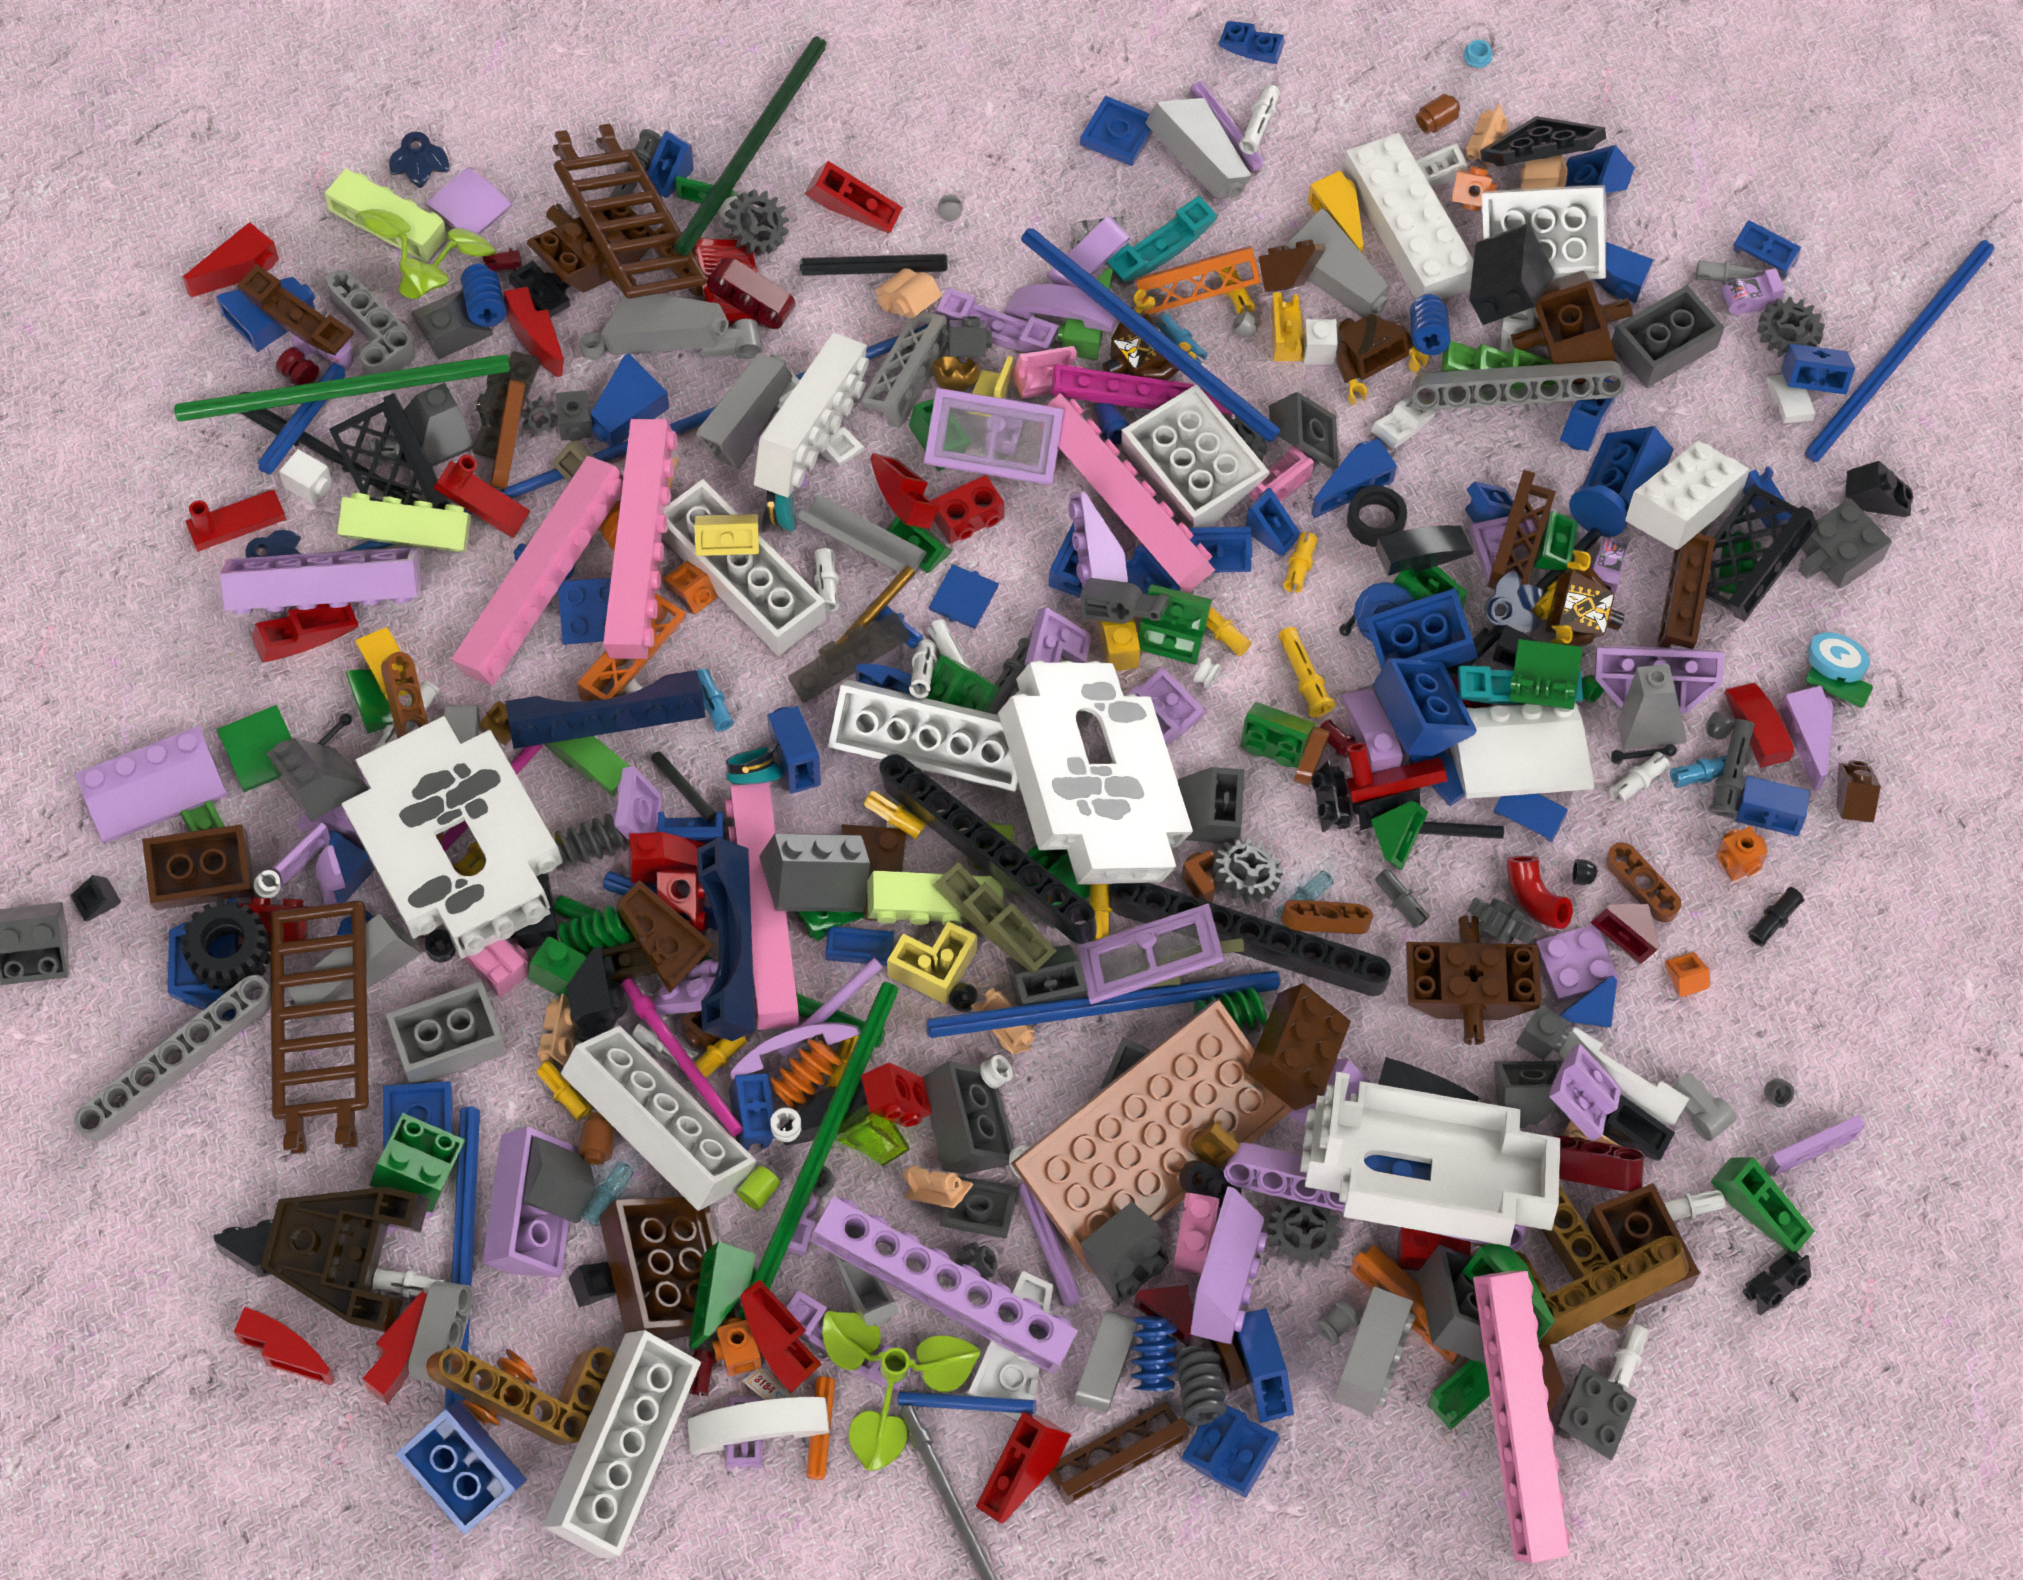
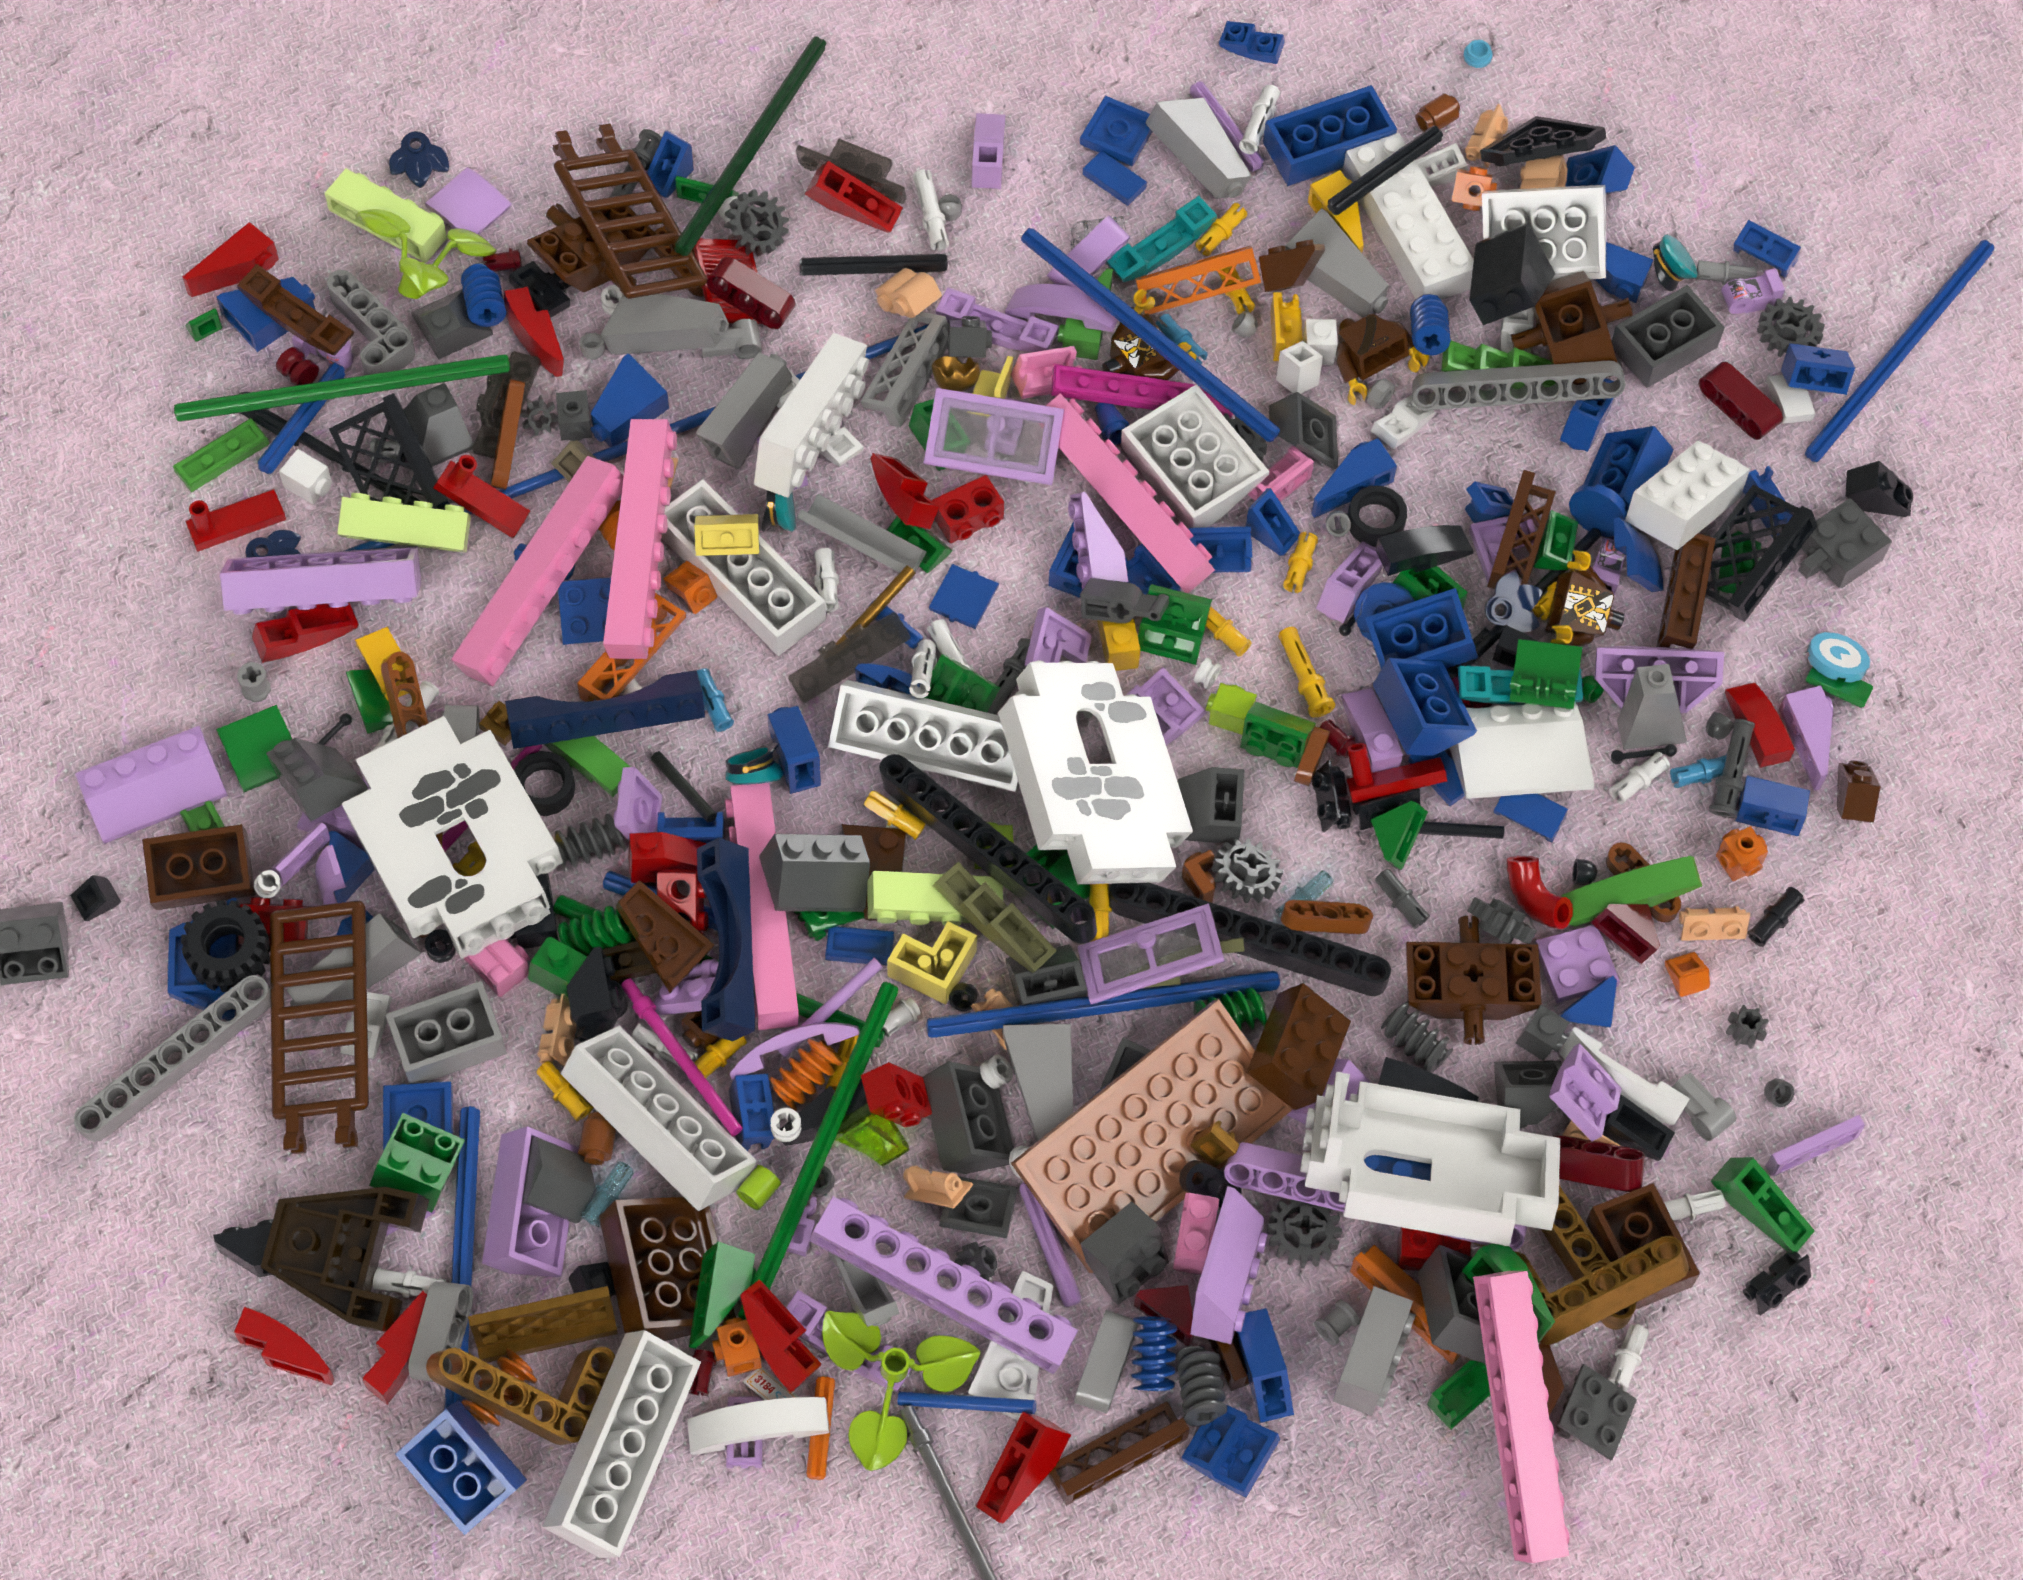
(204, 325): none -> green slope
(221, 455): none -> bright green tile
(255, 673): none -> light grey bush
(377, 1007): none -> white slope
(544, 1324): none -> pearl gold fence
(548, 761): none -> black tyre
(608, 293): none -> white bush
(860, 163): none -> clear smoke bracket
(901, 1015): none -> white pin
(933, 218): none -> white pin
(988, 151): none -> lavender slope
(1043, 1072): none -> light grey slope
(1114, 178): none -> blue tile
(1221, 229): none -> yellow pin
(1230, 707): none -> lime brick
(1299, 367): none -> white brick
(1318, 136): none -> blue brick
(1344, 521): none -> light grey hinge
(1349, 582): none -> lavender slope
(1380, 393): none -> light grey tile
(1384, 170): none -> black axle
(1416, 1038): none -> dark grey piece
(1639, 886): none -> bright green slope
(1641, 557): none -> blue slope
(1672, 262): none -> teal piece
(1720, 925): none -> light nougat hinge
(1740, 400): none -> dark red beam
(1752, 1027): none -> dark grey gear

